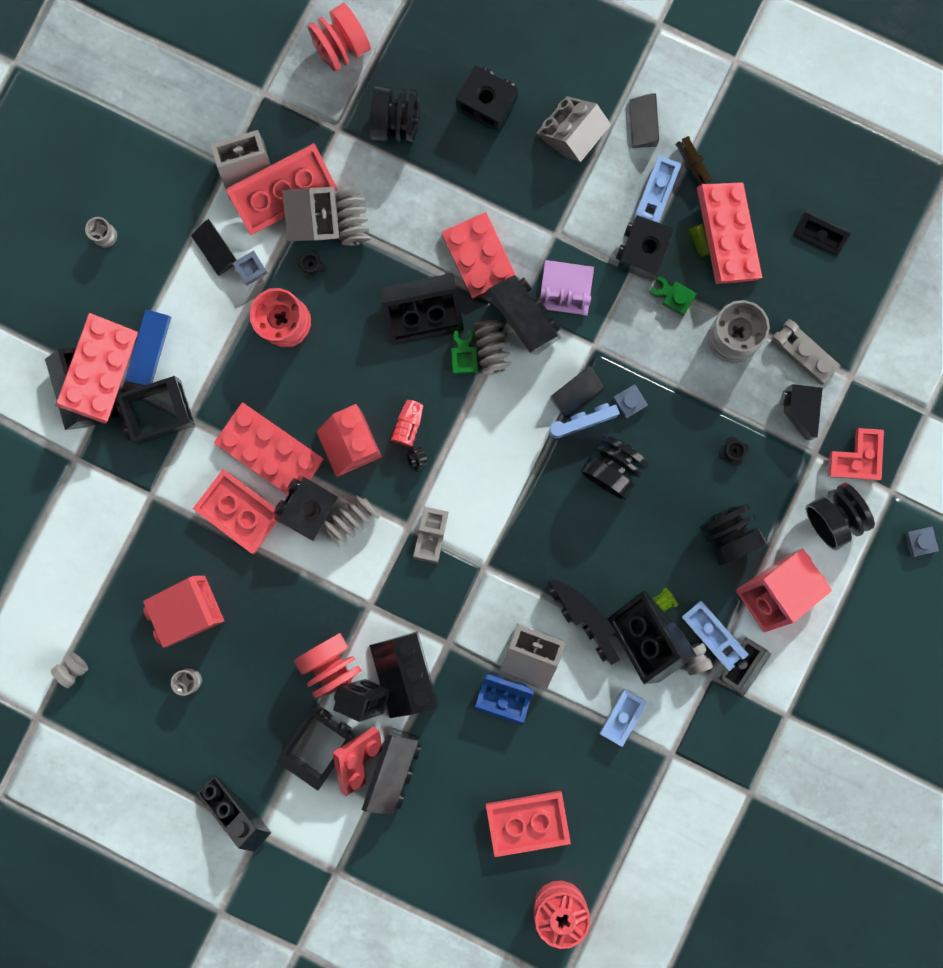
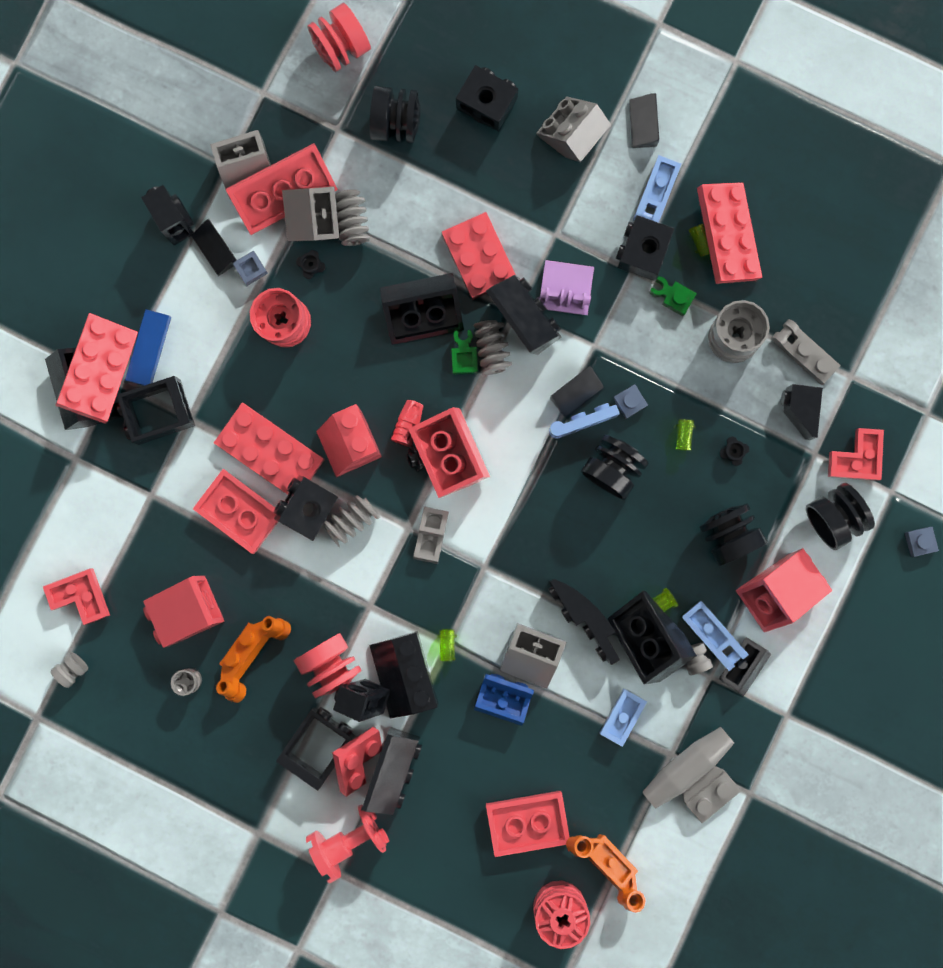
(81, 589): none -> coral plate
(97, 227): light grey wheel -> none
(169, 214): none -> black brick
(234, 815): black slope -> none
(244, 652): none -> orange plate
(330, 852): none -> coral piece
(447, 644): none -> clear neon green pin
(449, 452): none -> coral slope
(613, 867): none -> orange plate
(685, 433): none -> clear neon green pin
(693, 161): dark brown pin -> none
(696, 777): none -> light grey plate
(822, 232): black slope -> none

